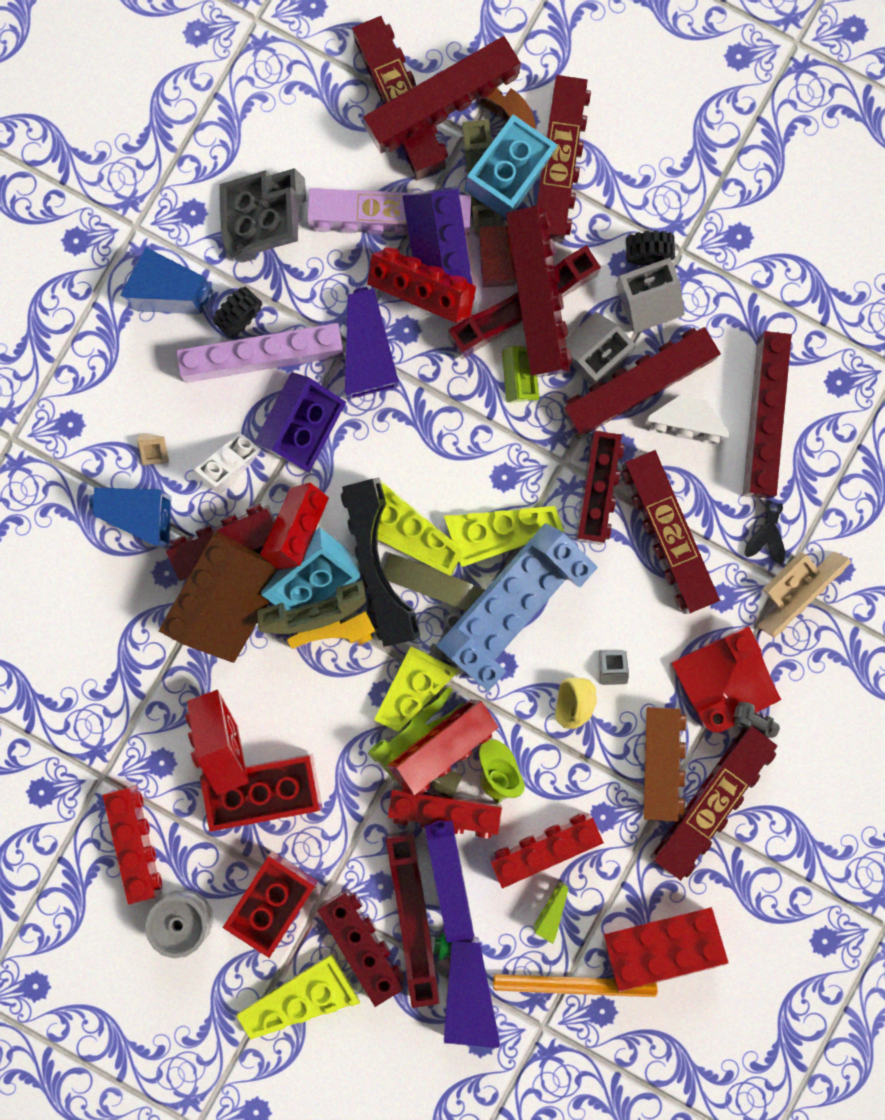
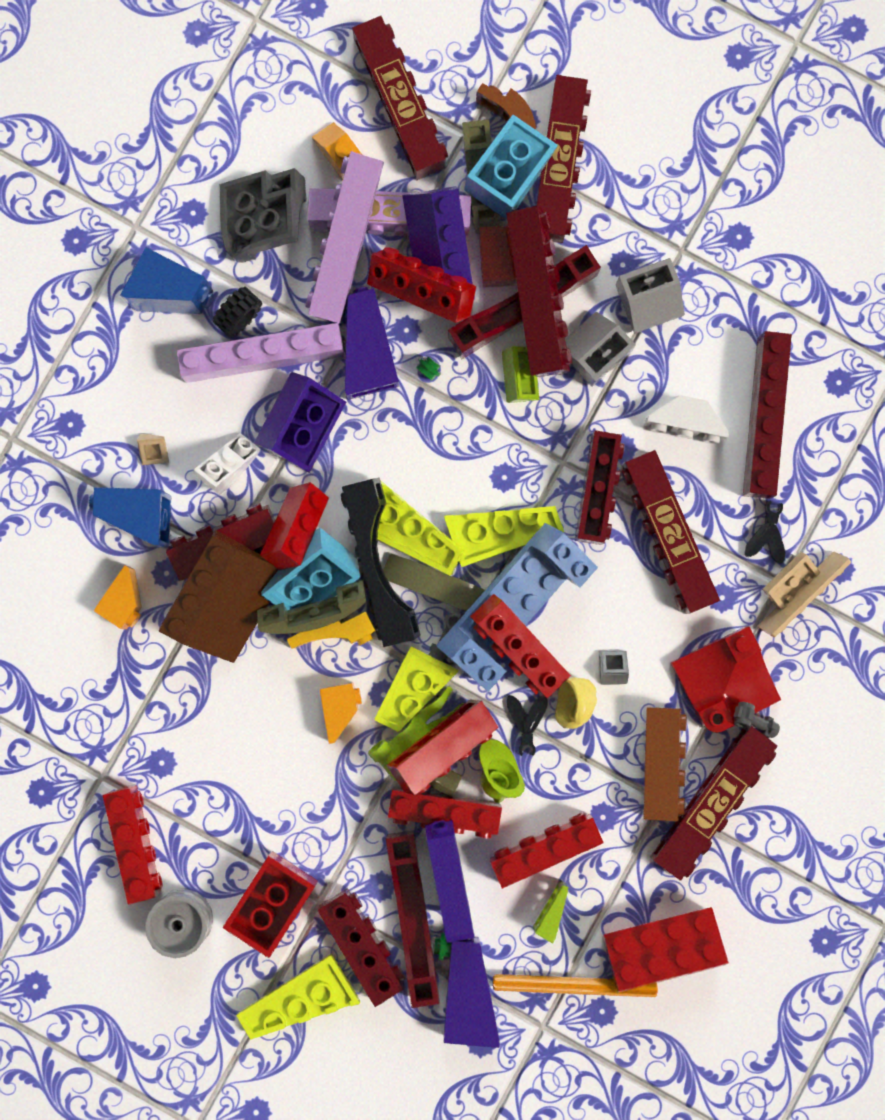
(121, 600): none -> light orange slope
(216, 742): red brick -> none
(273, 792): red brick -> none
(335, 145): none -> light orange slope
(339, 708): none -> light orange slope
(345, 237): none -> lavender brick
(428, 367): none -> green plate
(442, 95): dark red brick -> none
(520, 645): none -> red brick
(524, 722): none -> black piece
(641, 382): dark red brick -> none
(649, 247): black tyre -> none

